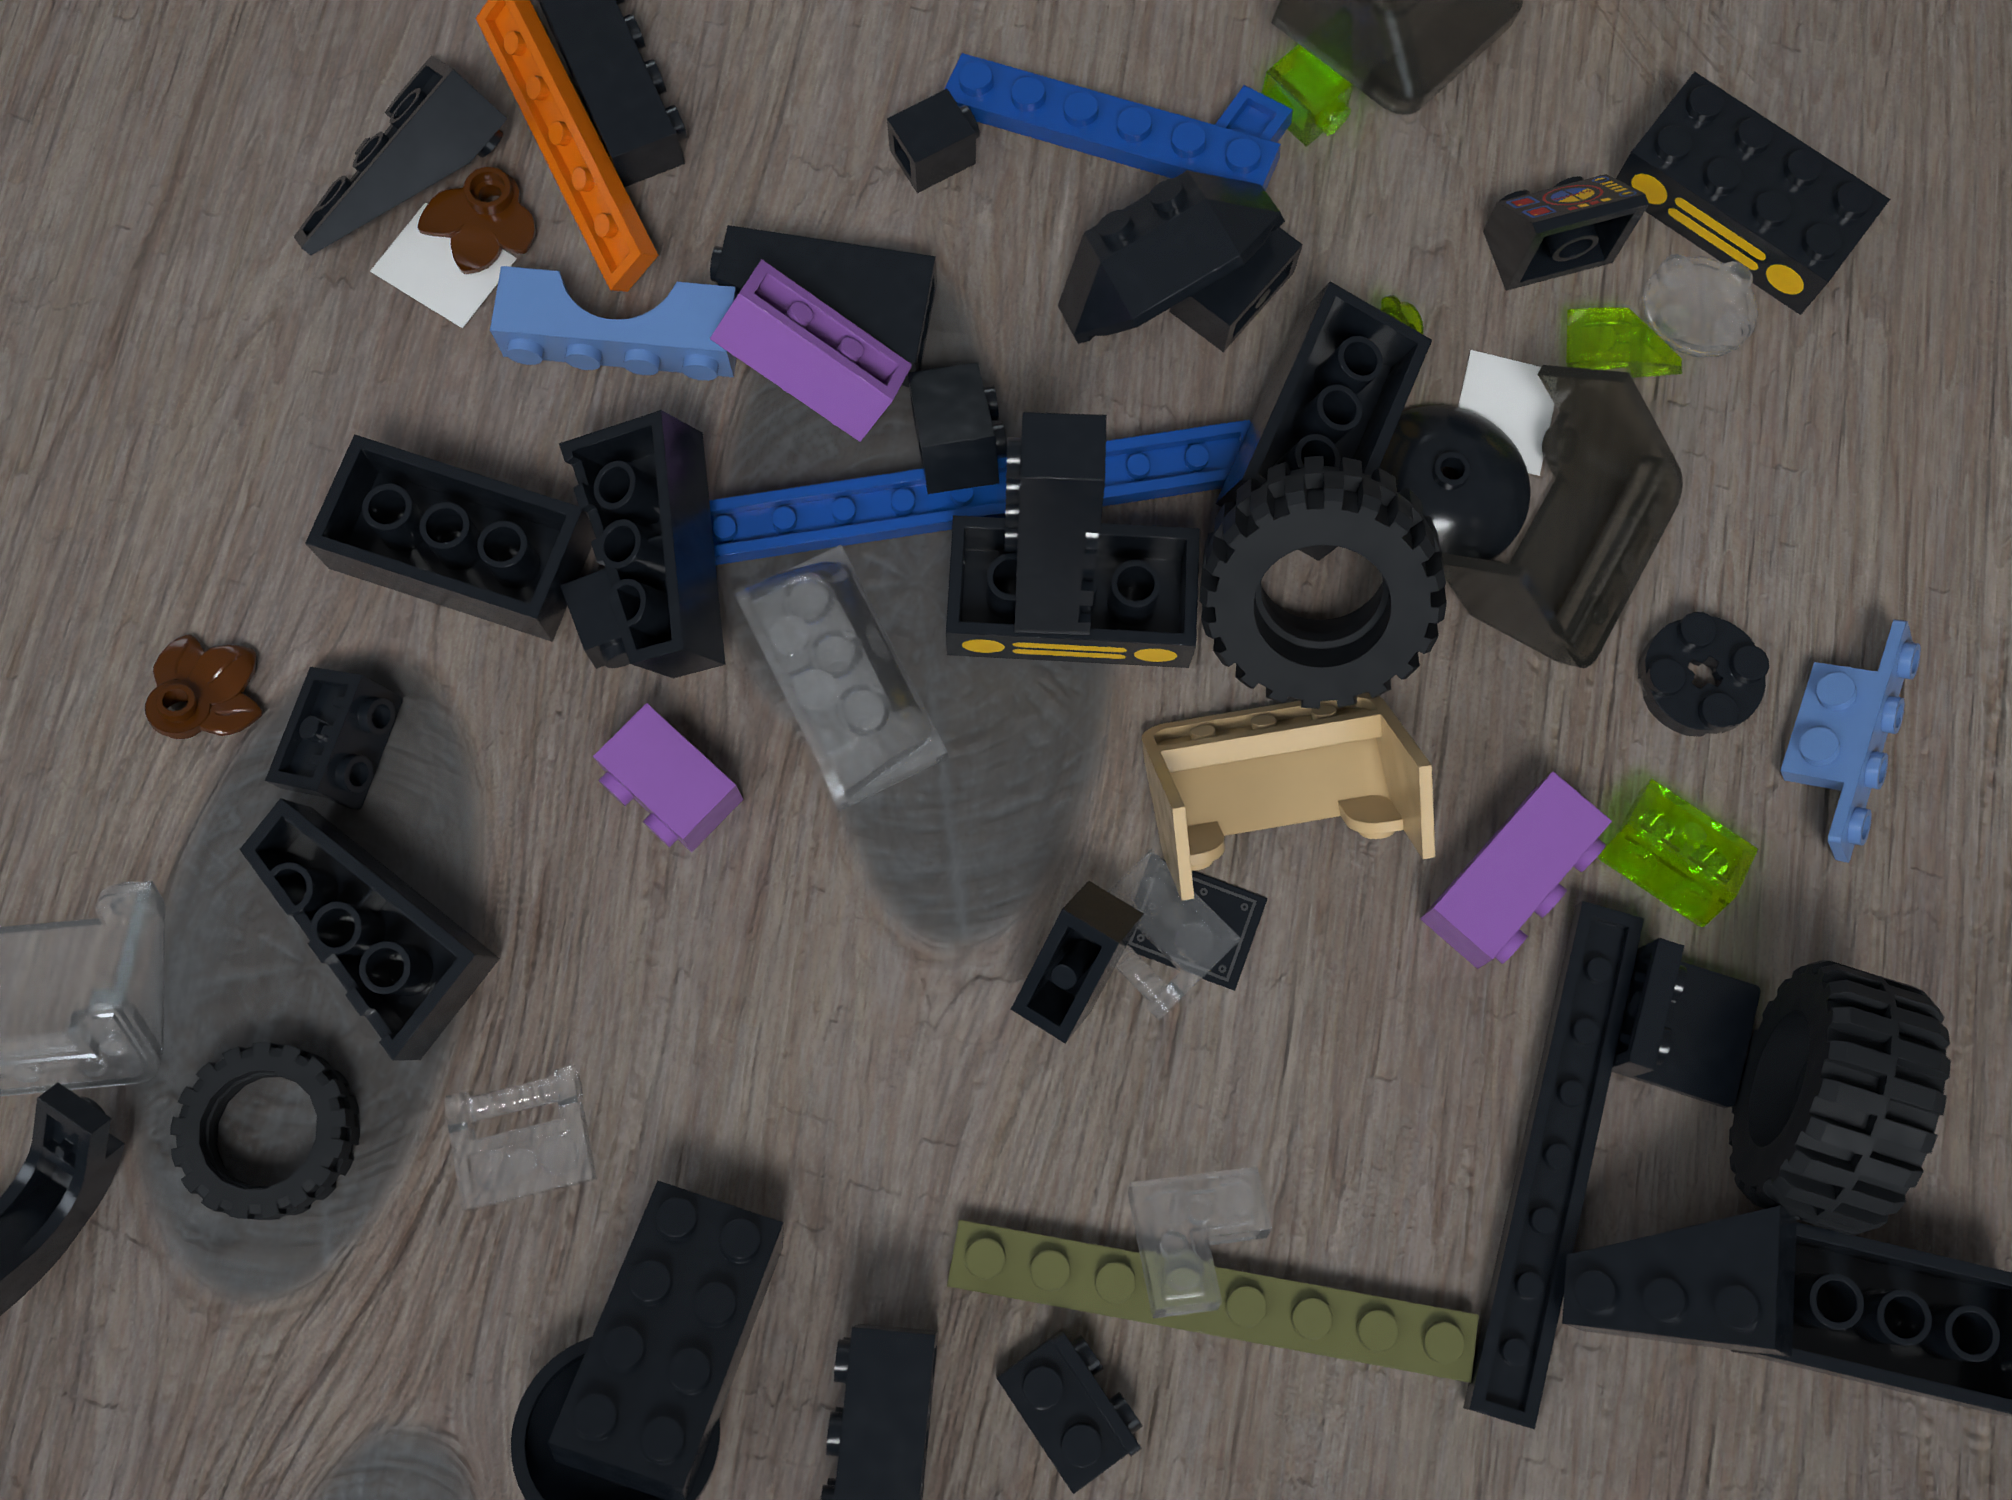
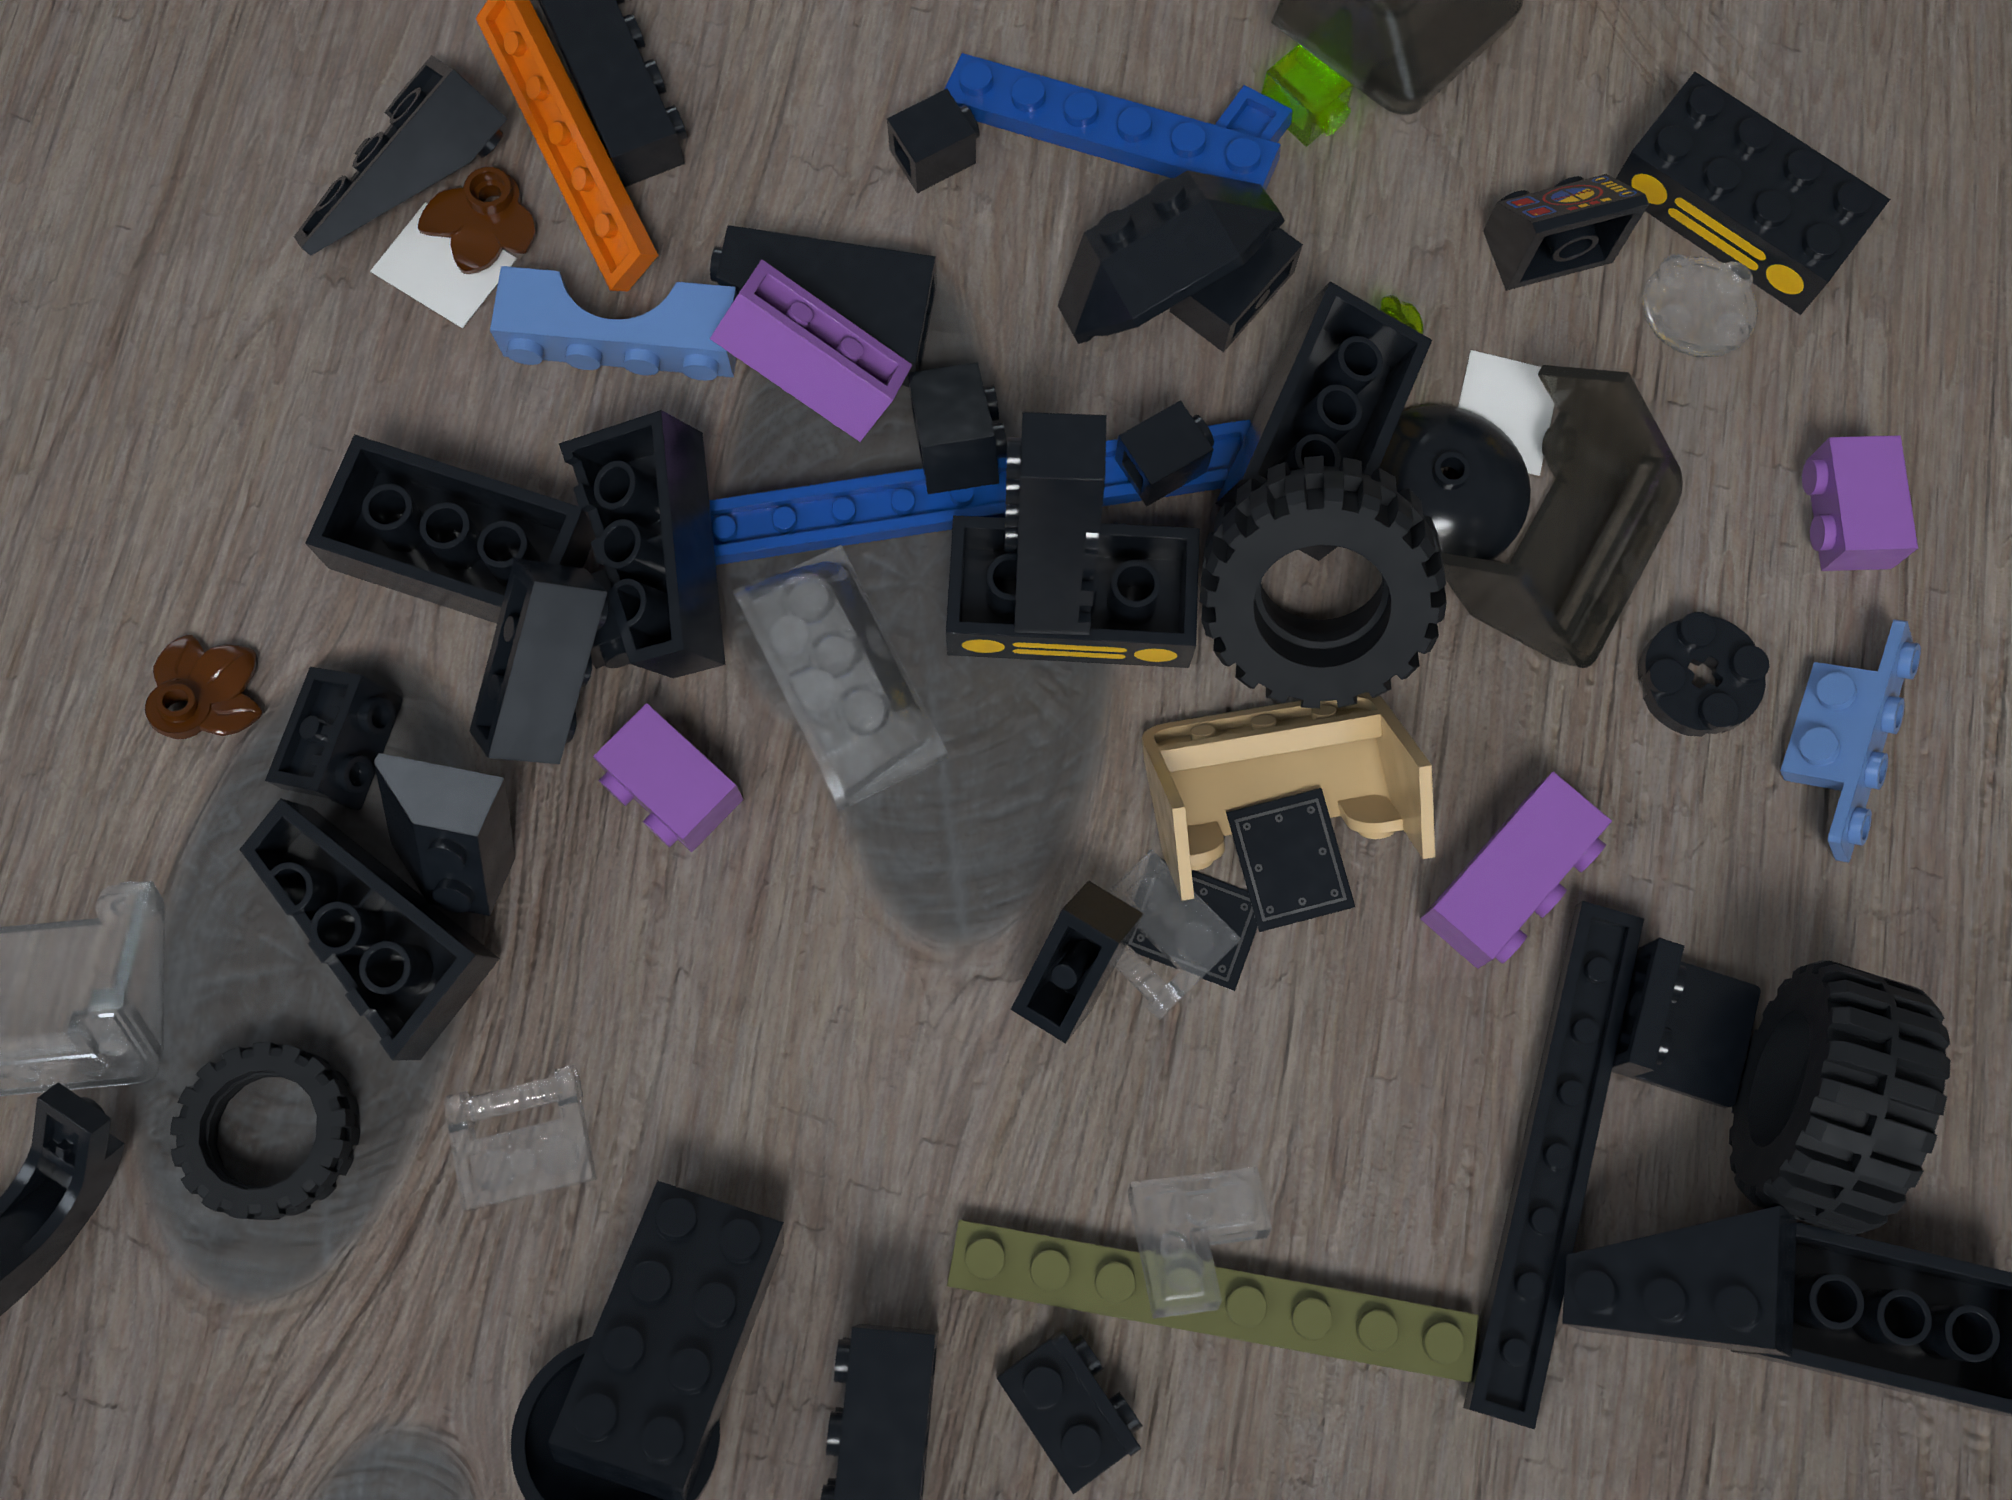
(448, 831): none -> black slope
(538, 662): none -> black brick
(1165, 452): none -> black brick
(1290, 860): none -> black sticker
(1617, 340): clear neon green slope -> none
(1679, 854): clear neon green bracket -> none
(1860, 503): none -> medium lavender brick

